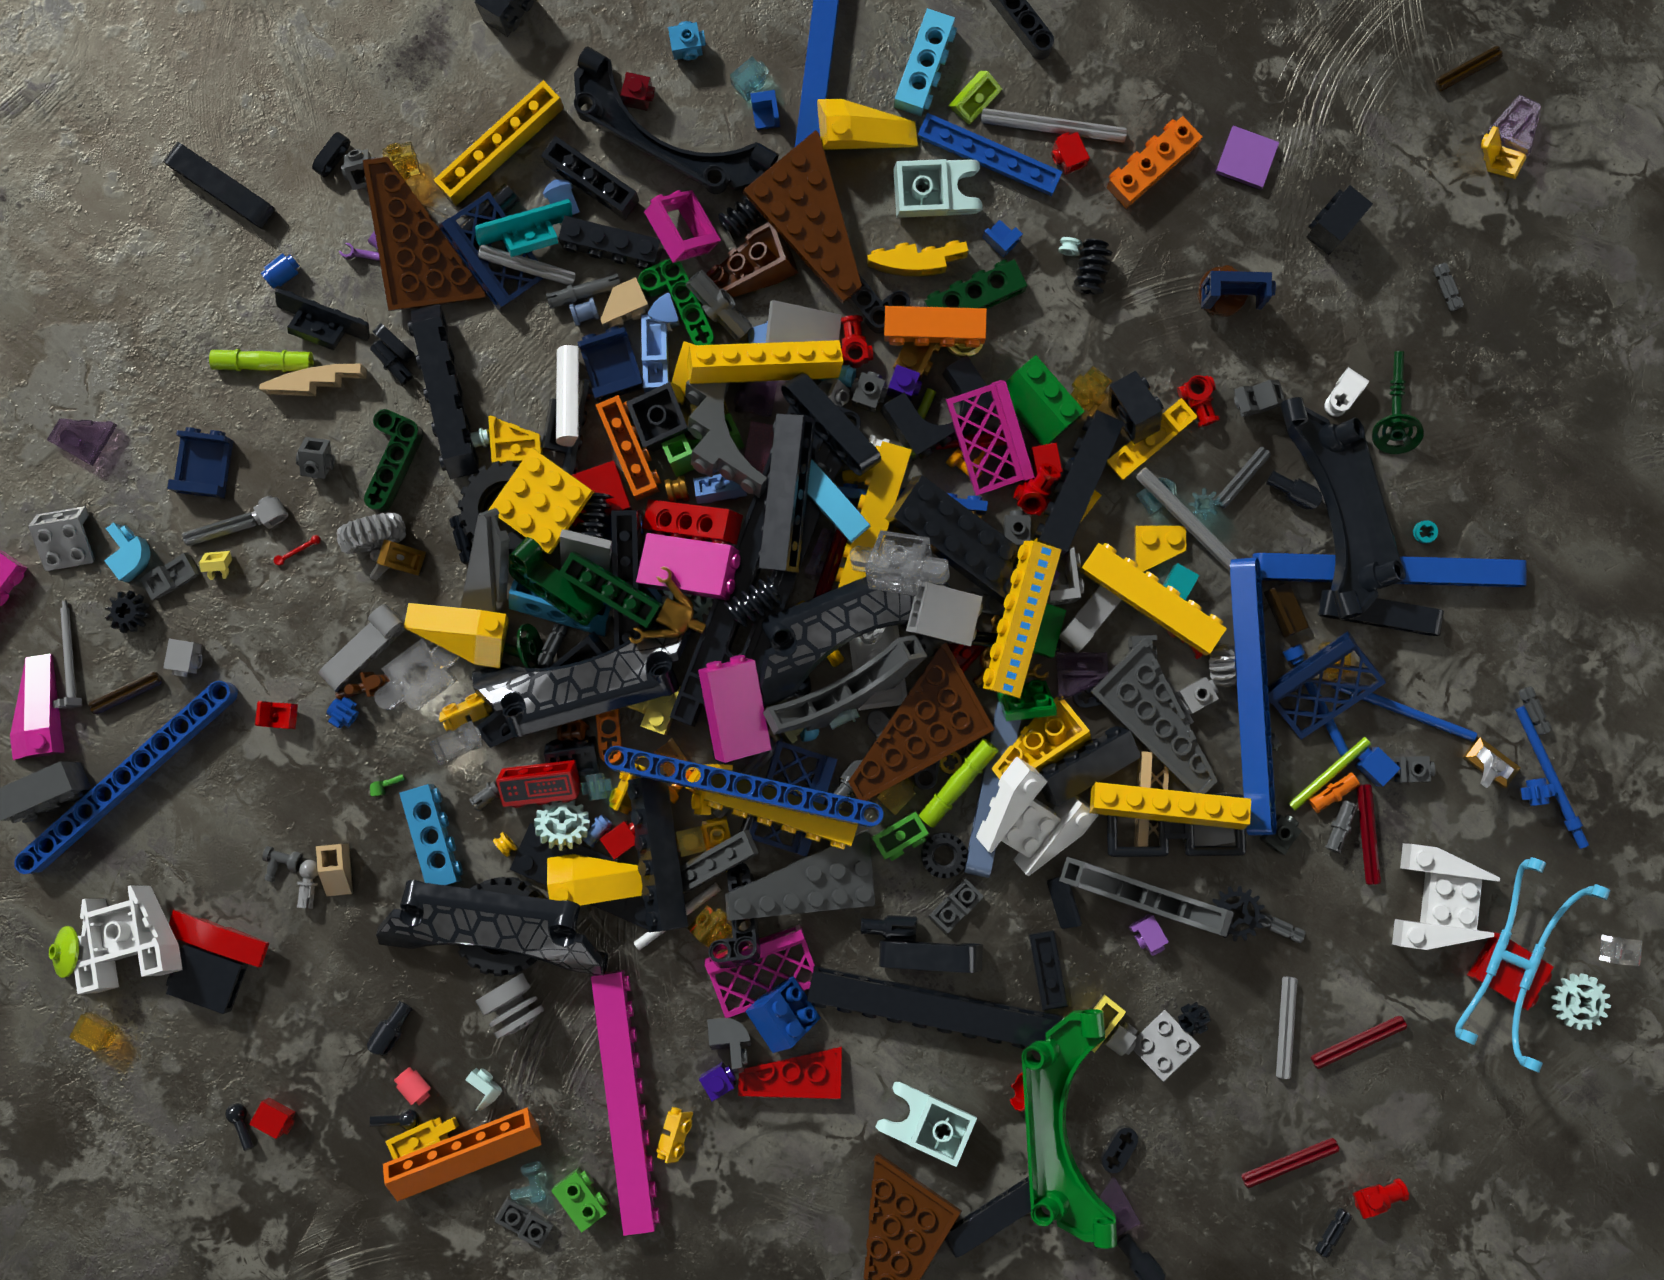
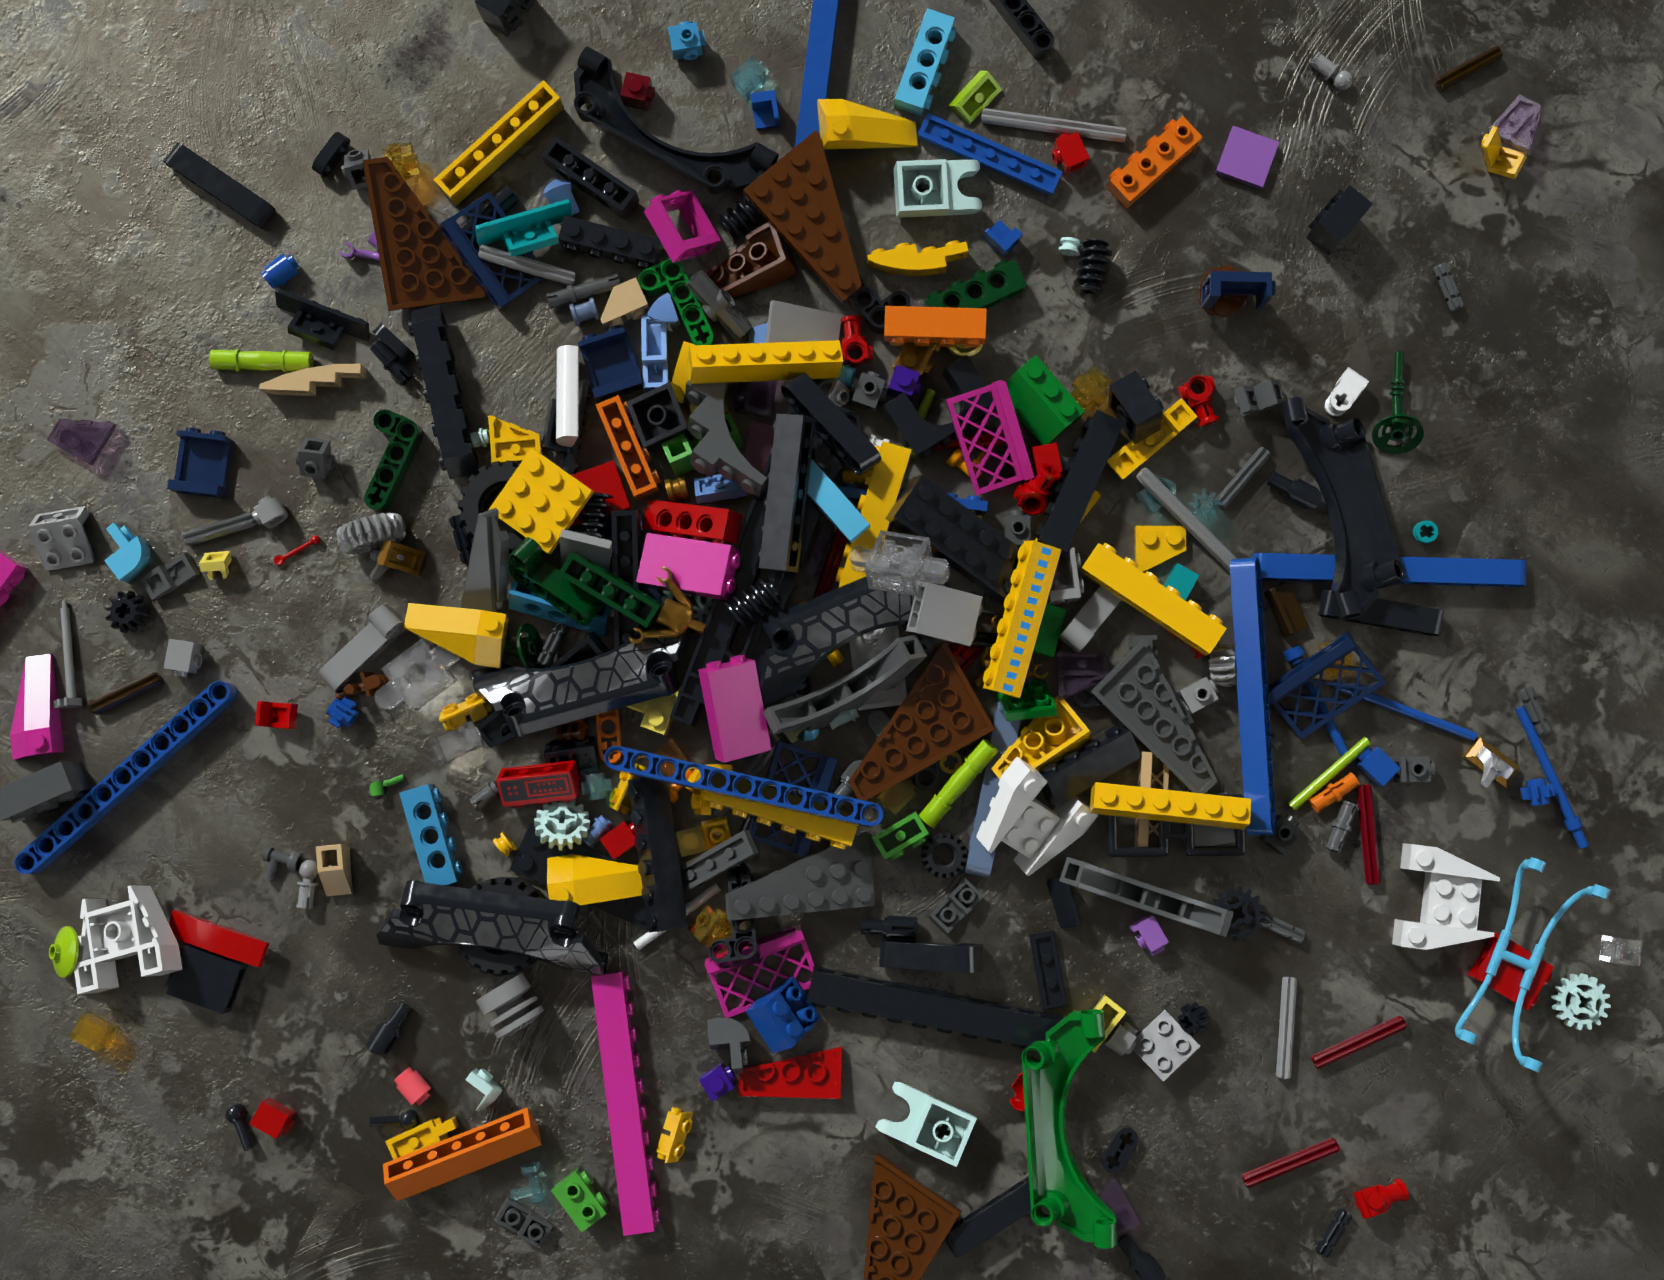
(1341, 79): none -> light grey pin

